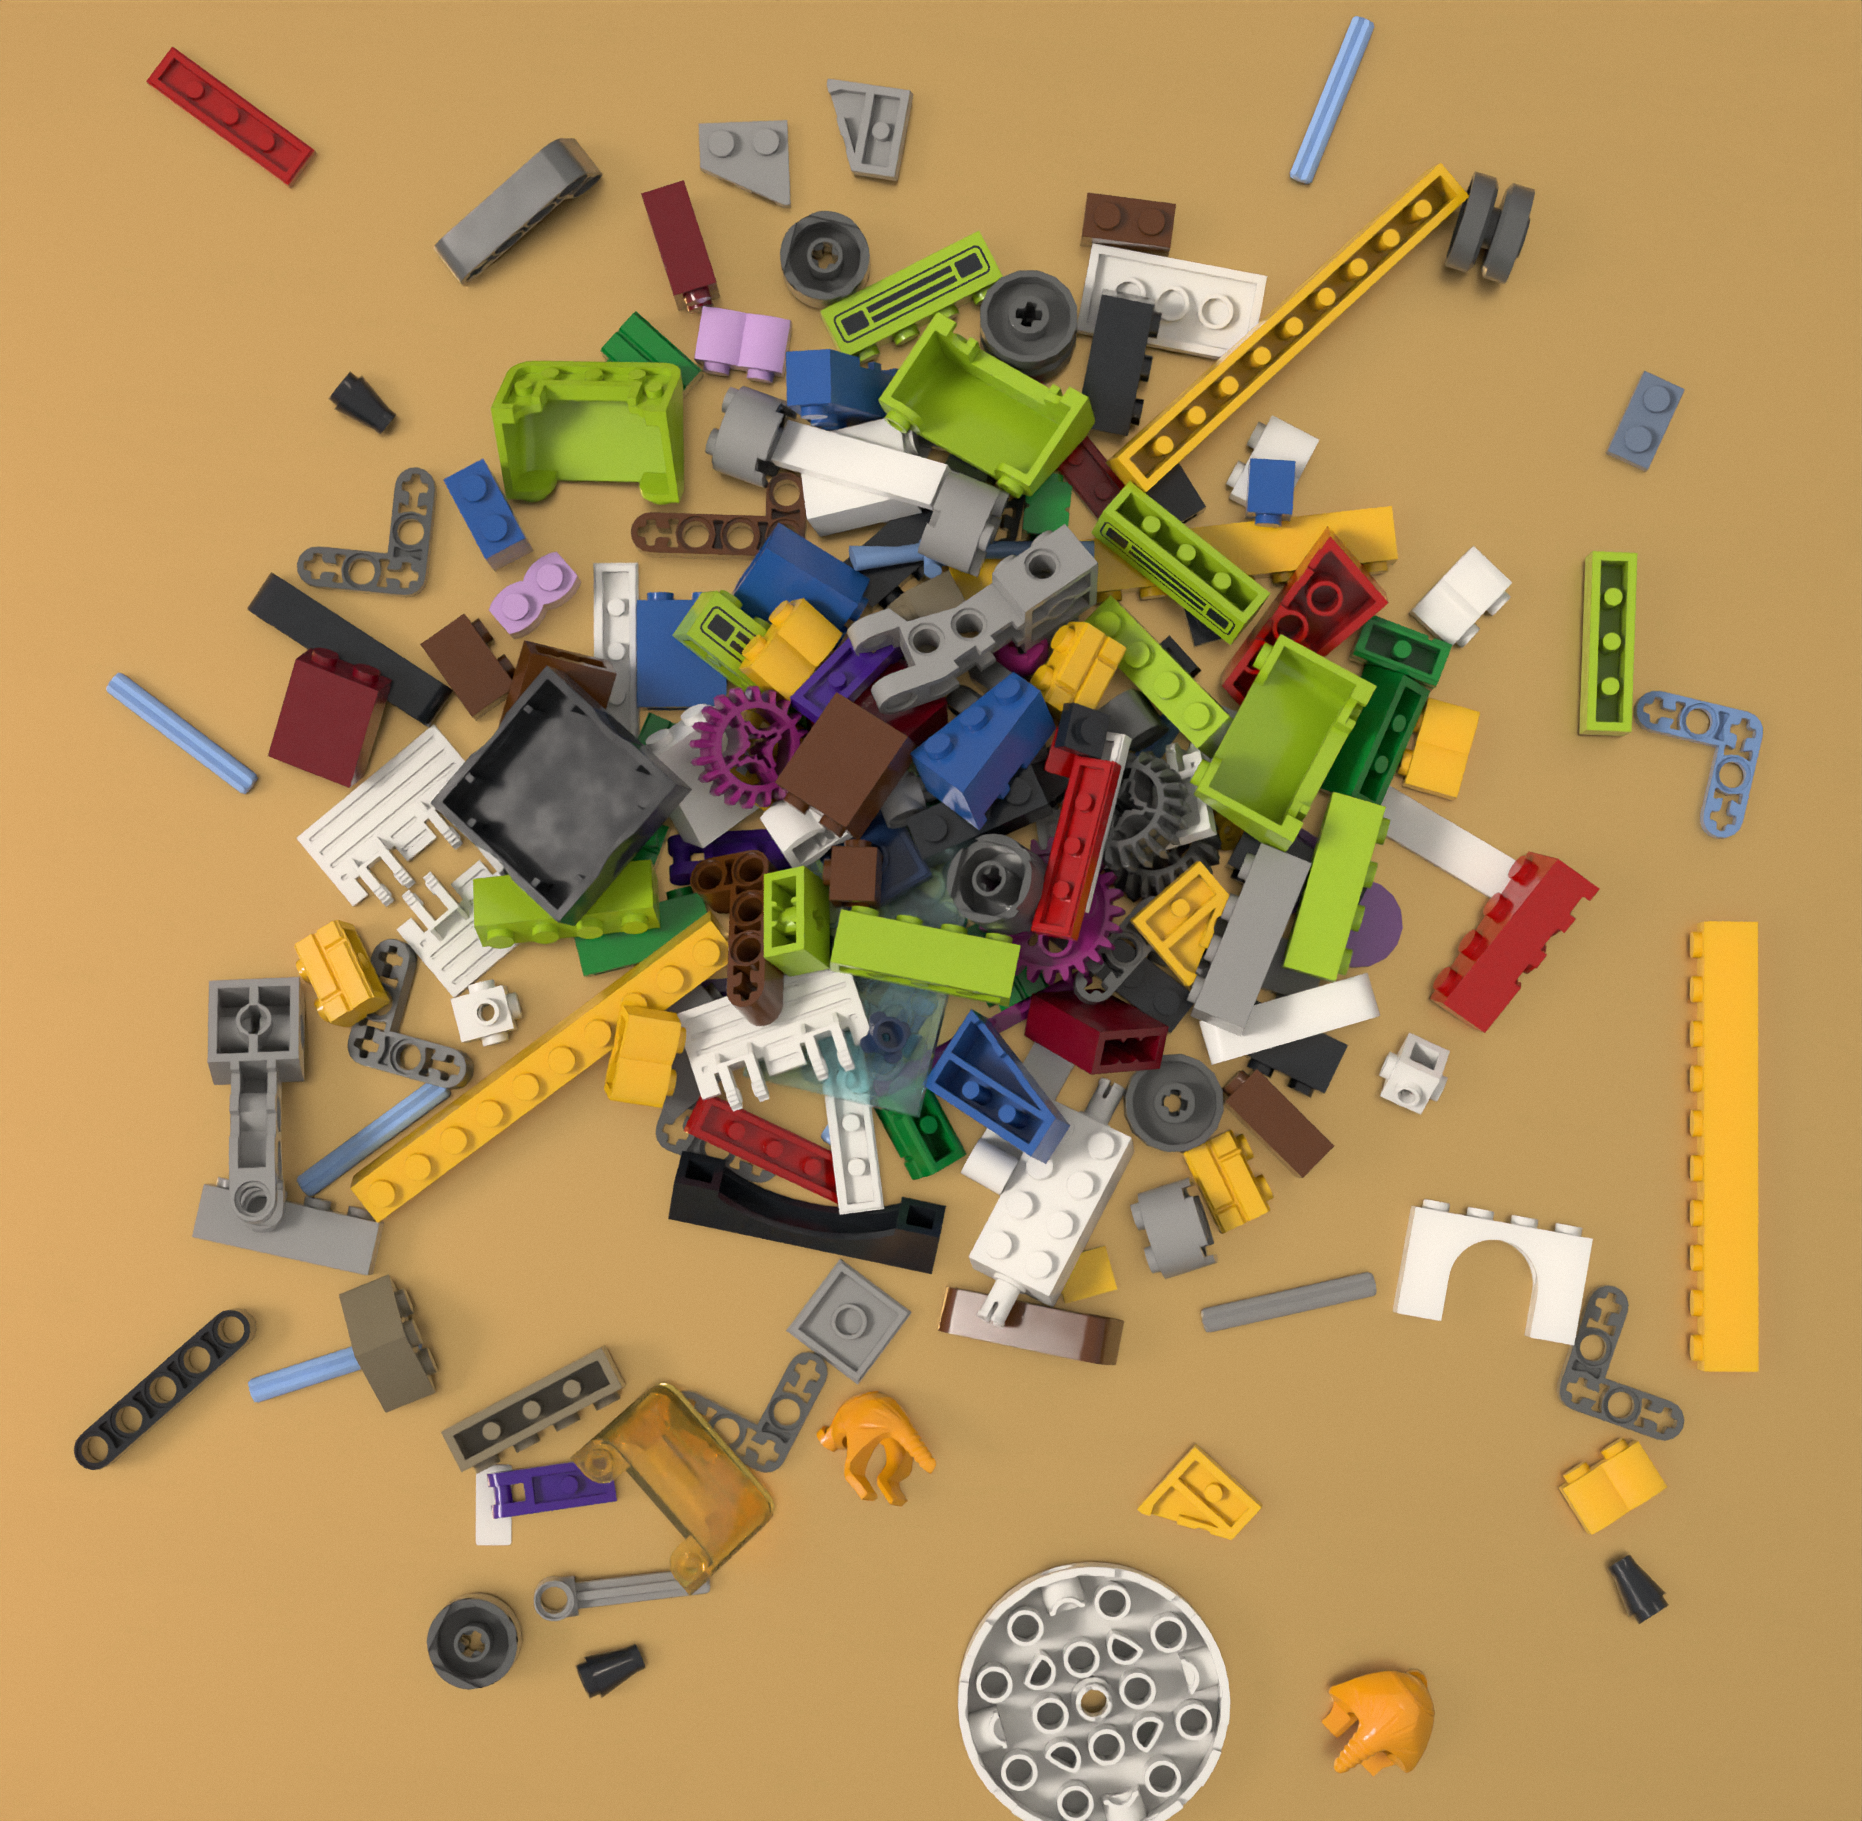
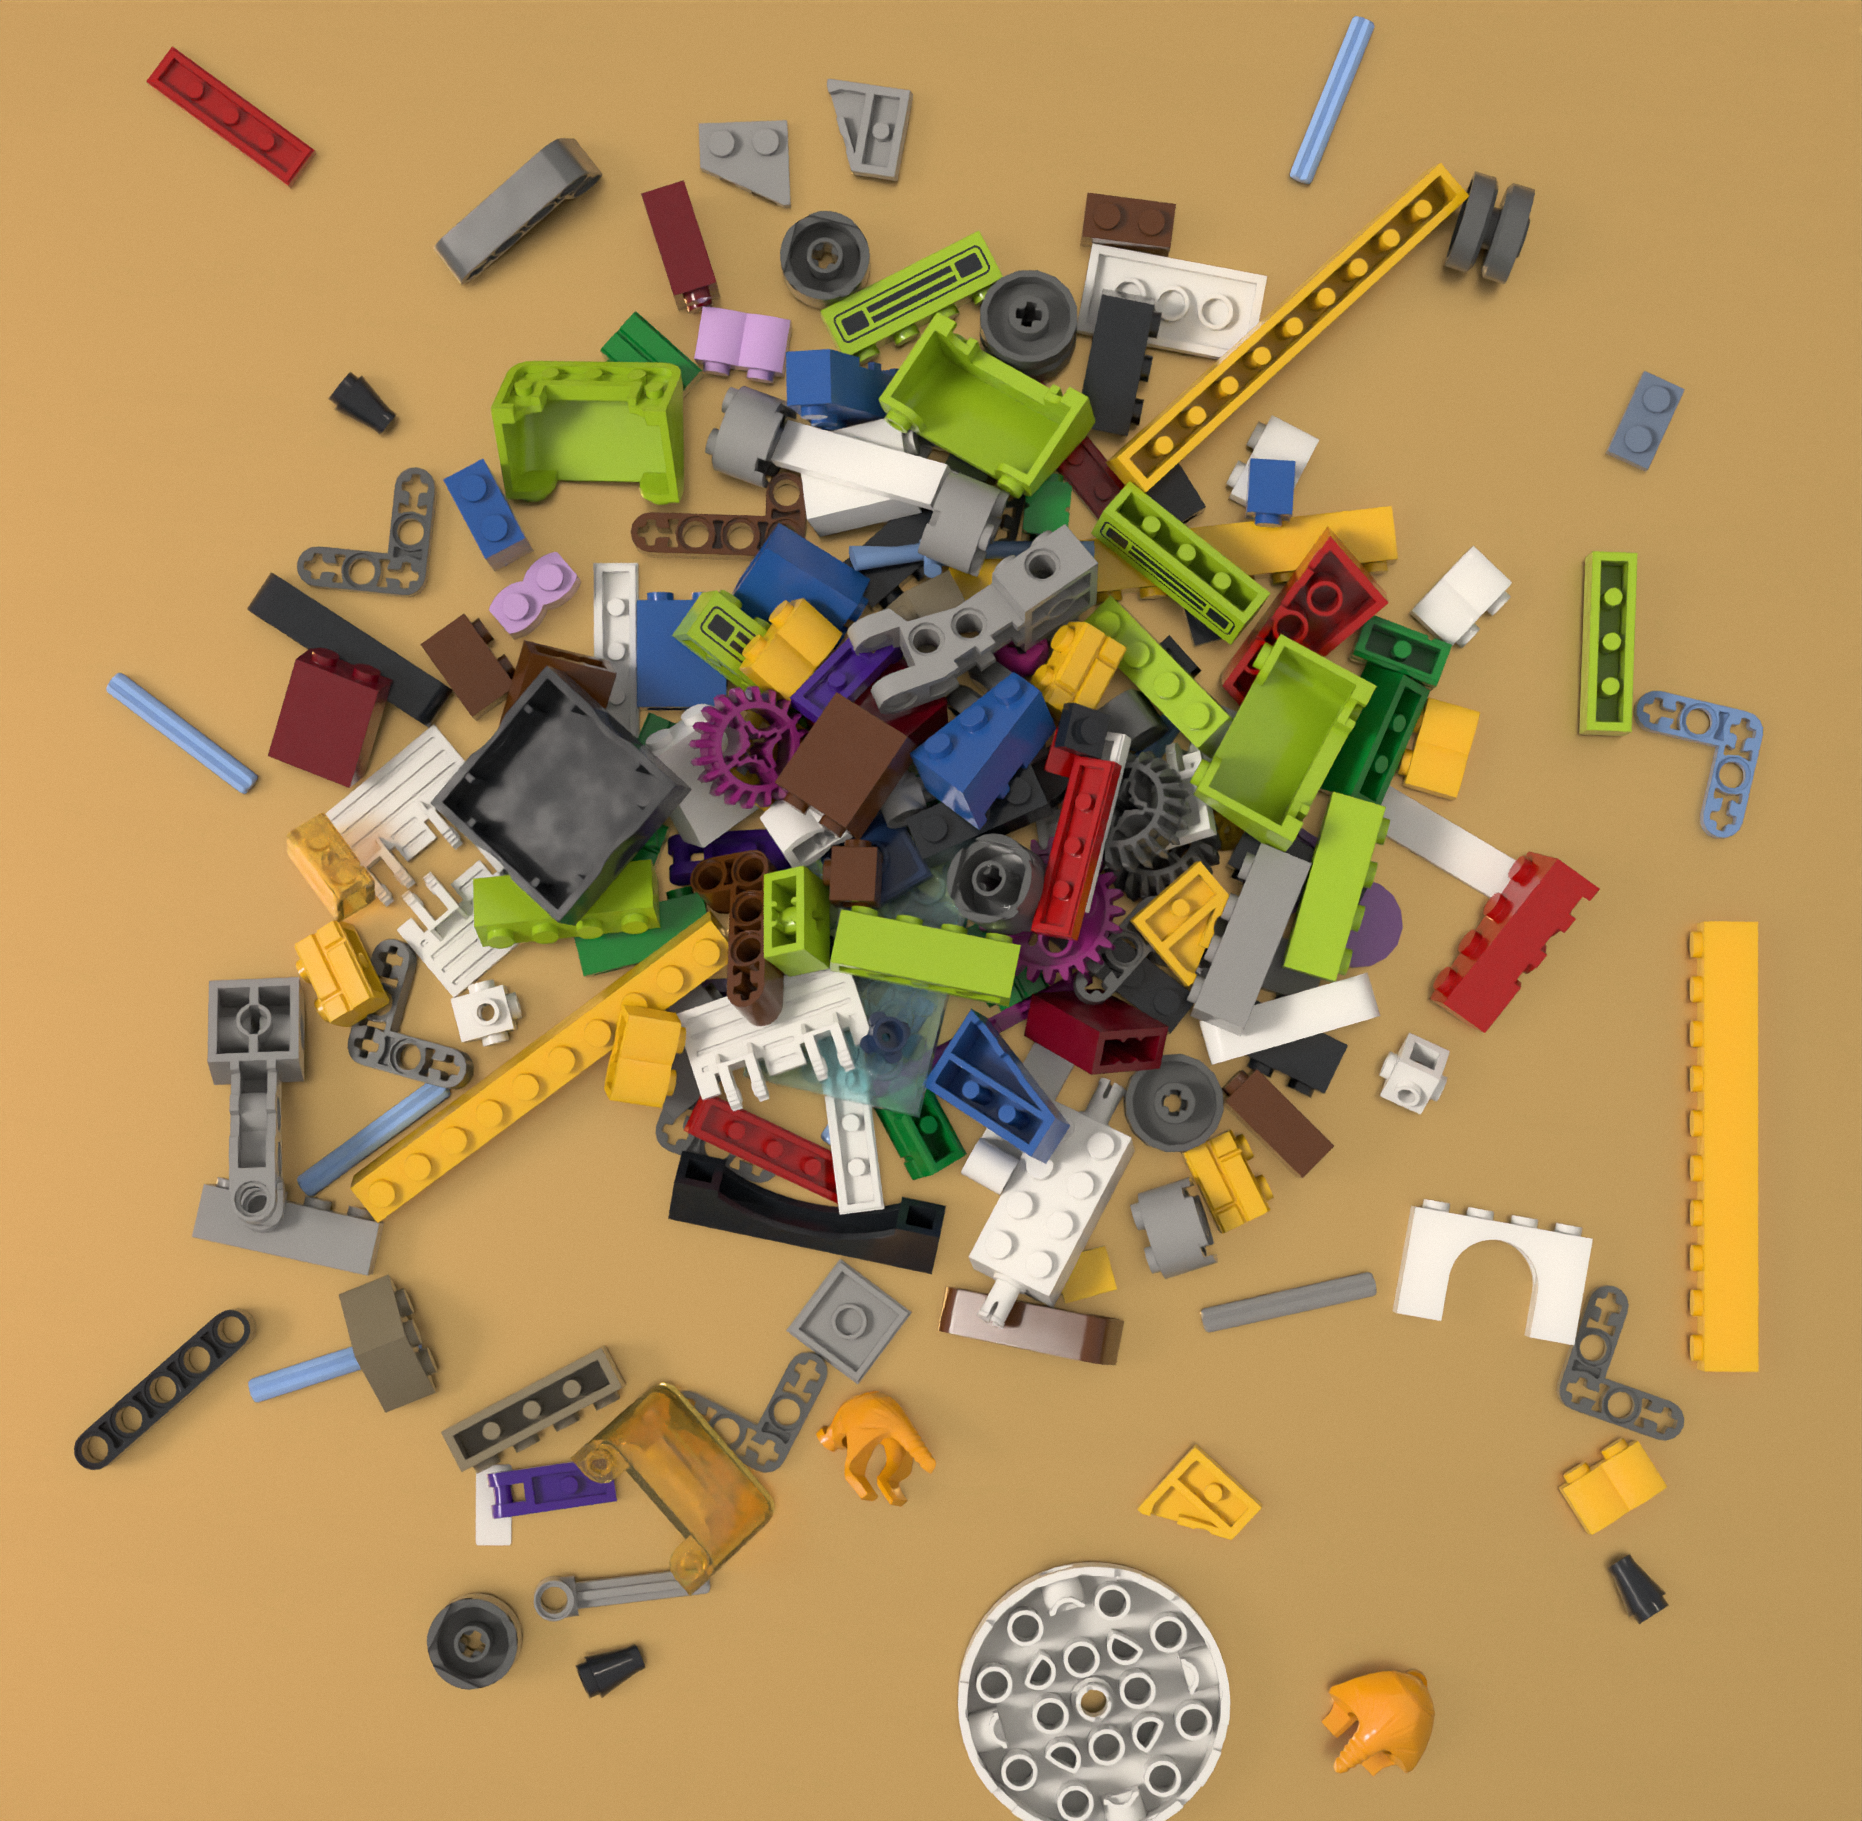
(330, 867): none -> clear yellow brick

